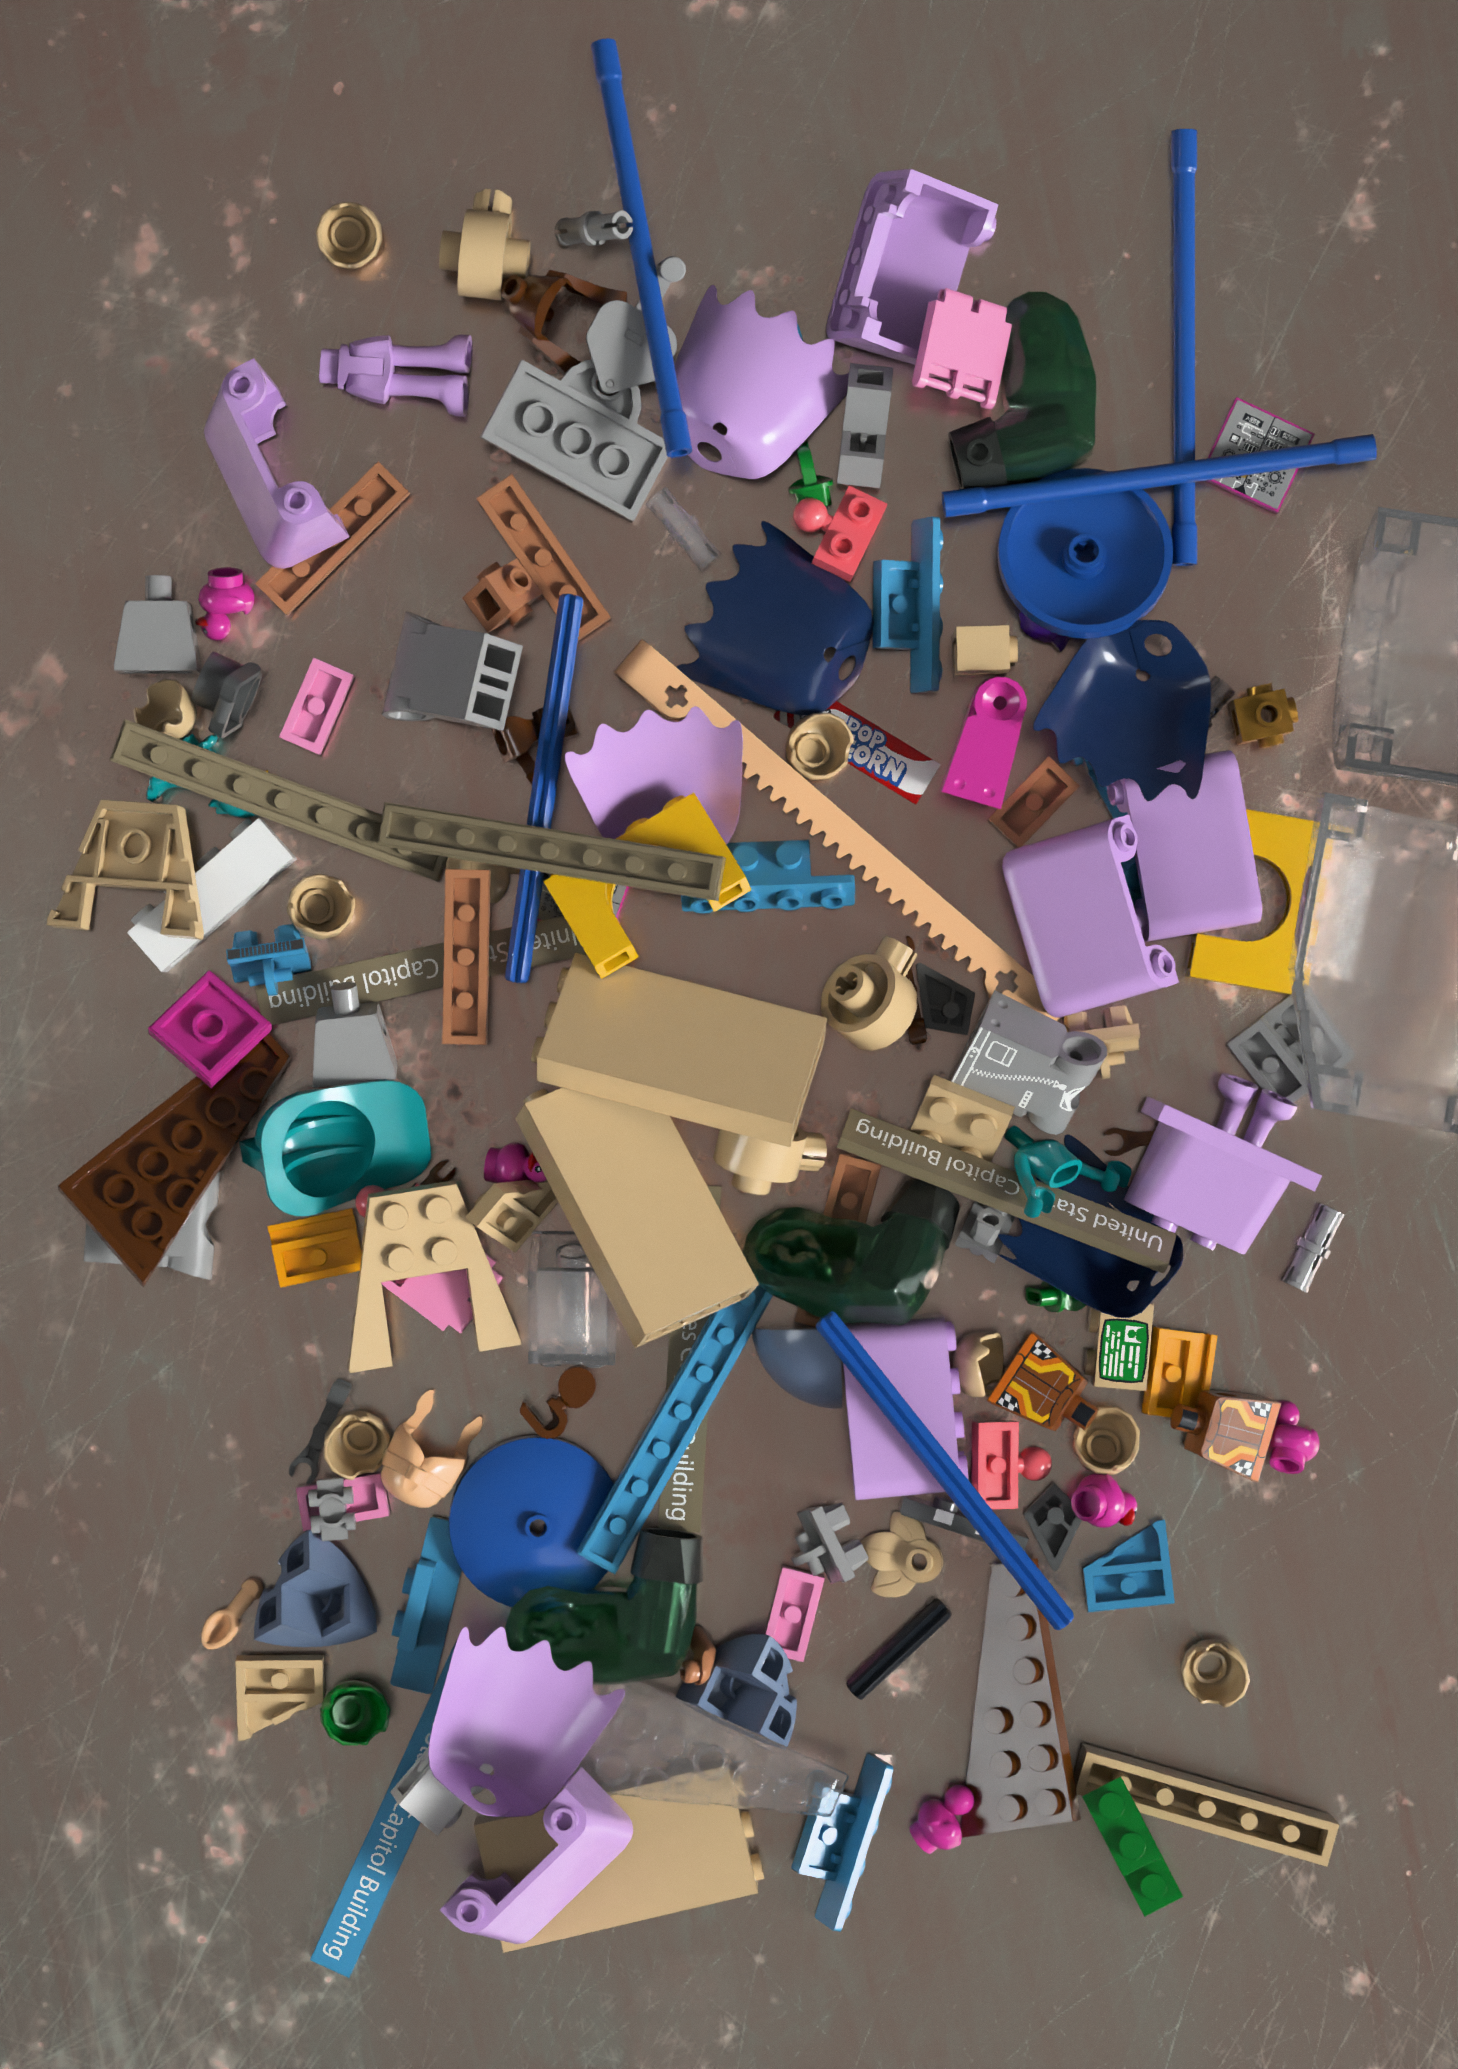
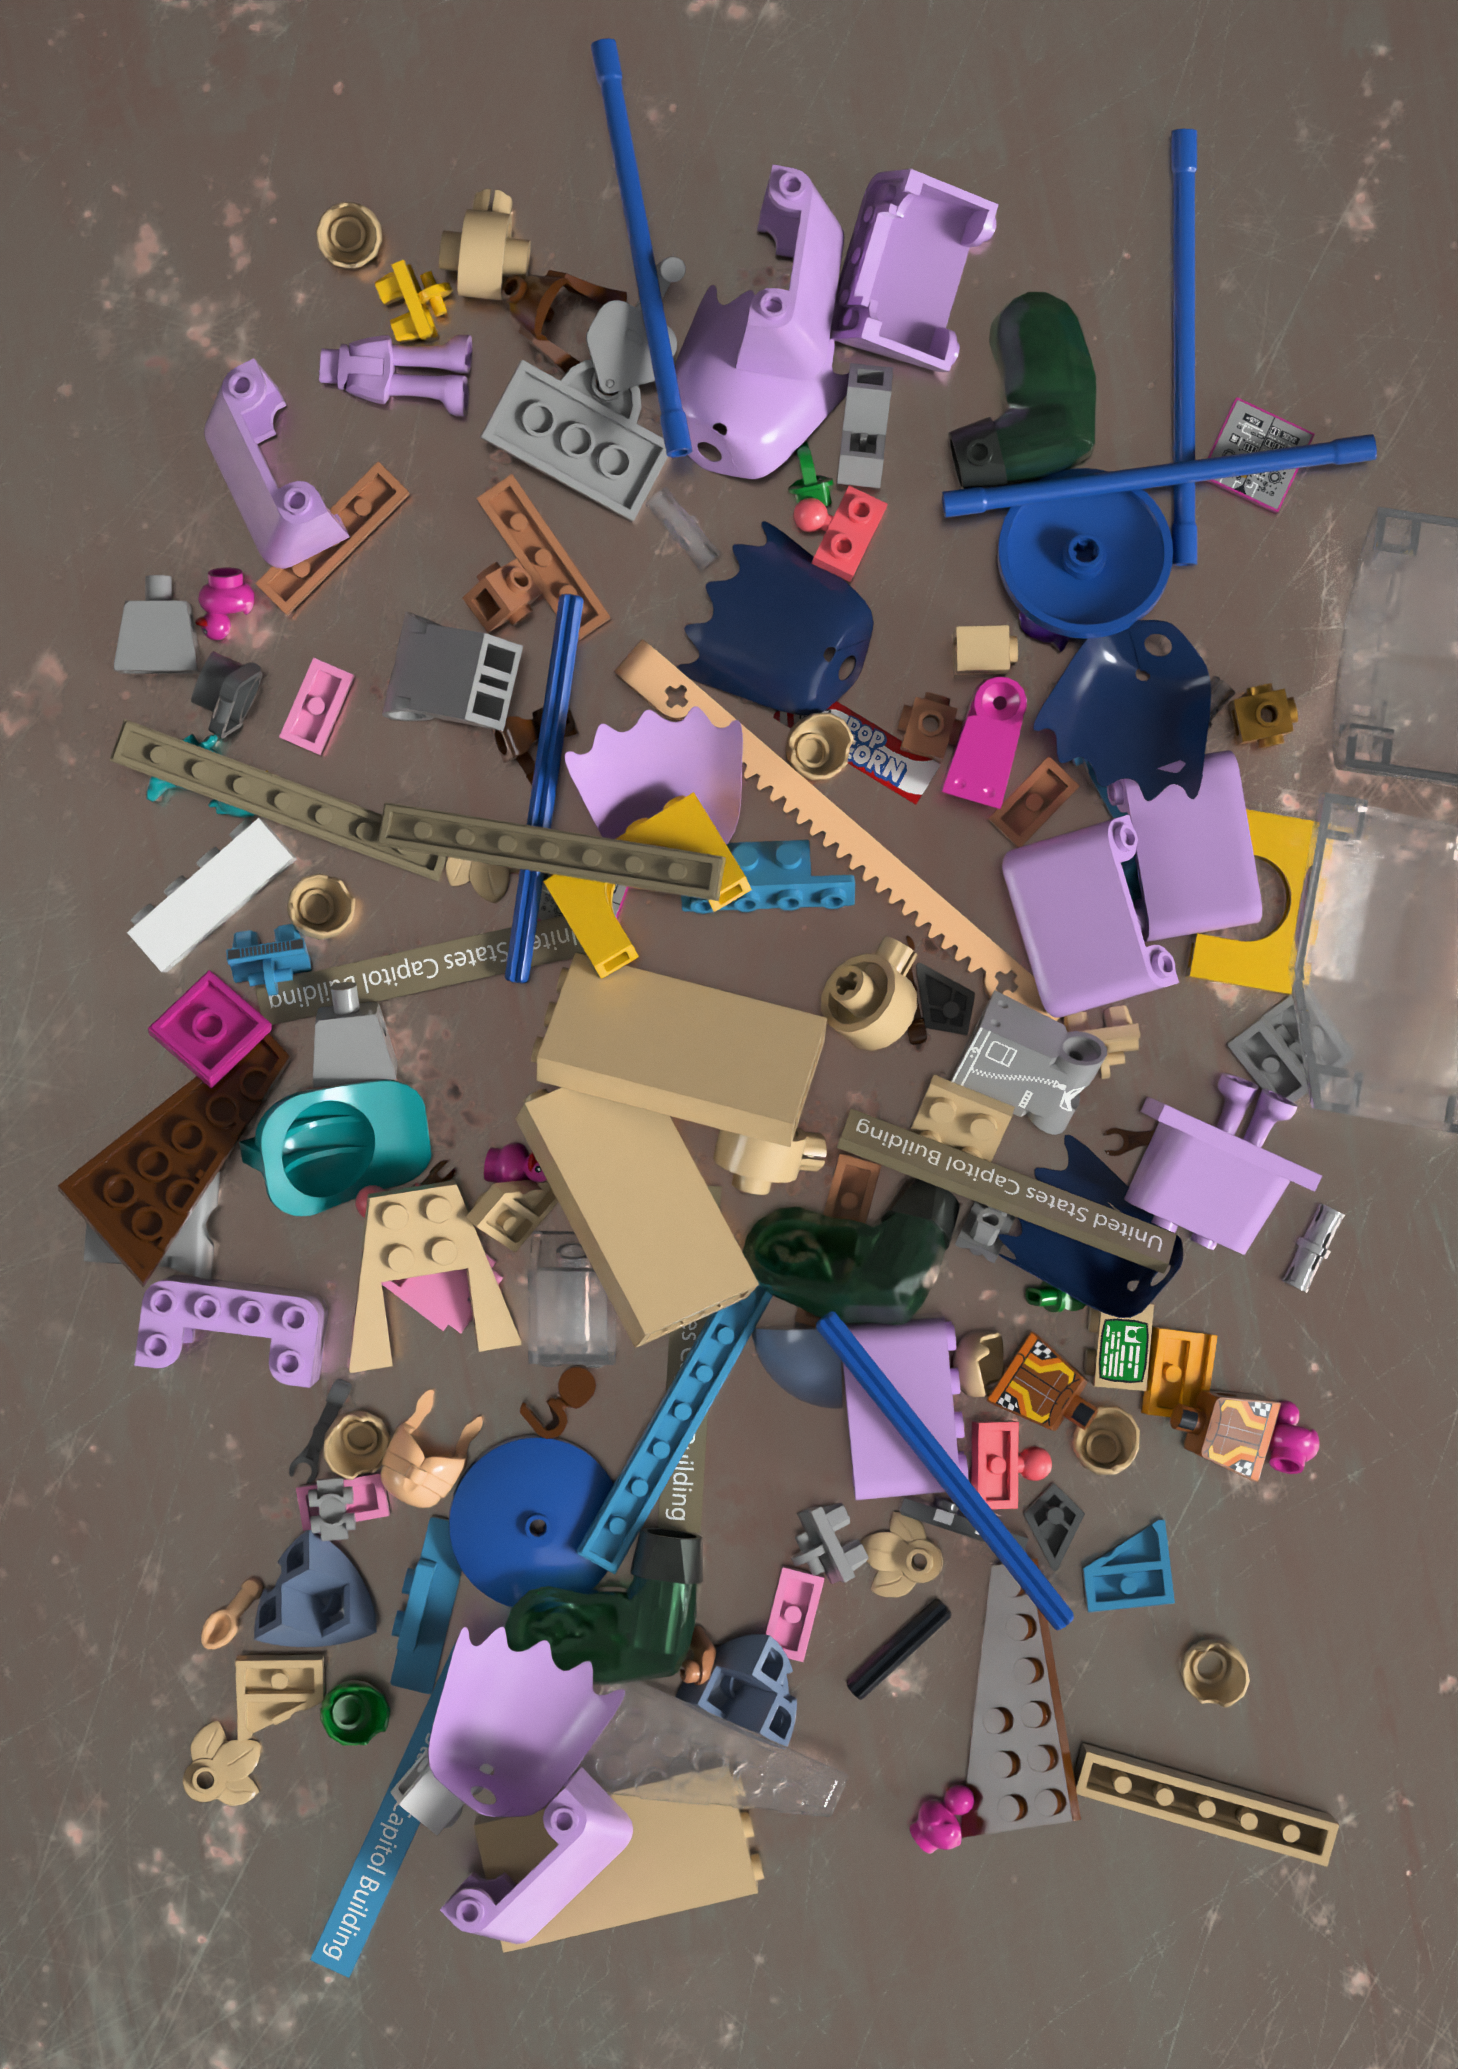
(135, 849): tan wing -> none
(167, 709): tan hair -> none
(186, 1303): none -> lavender windscreen
(226, 1762): none -> tan plate
(316, 1247): light orange plate -> none
(404, 284): none -> yellow hips
(466, 957): nougat plate -> none
(593, 228): light grey pin -> none
(792, 327): none -> lavender windscreen
(838, 1844): dark azure bracket -> none
(909, 605): dark azure bracket -> none
(917, 738): none -> nougat brick
(963, 347): bright pink plate -> none
(1055, 1167): teal piece -> none
(1103, 1502): dark pink animal -> none
(1132, 1846): green arch -> none

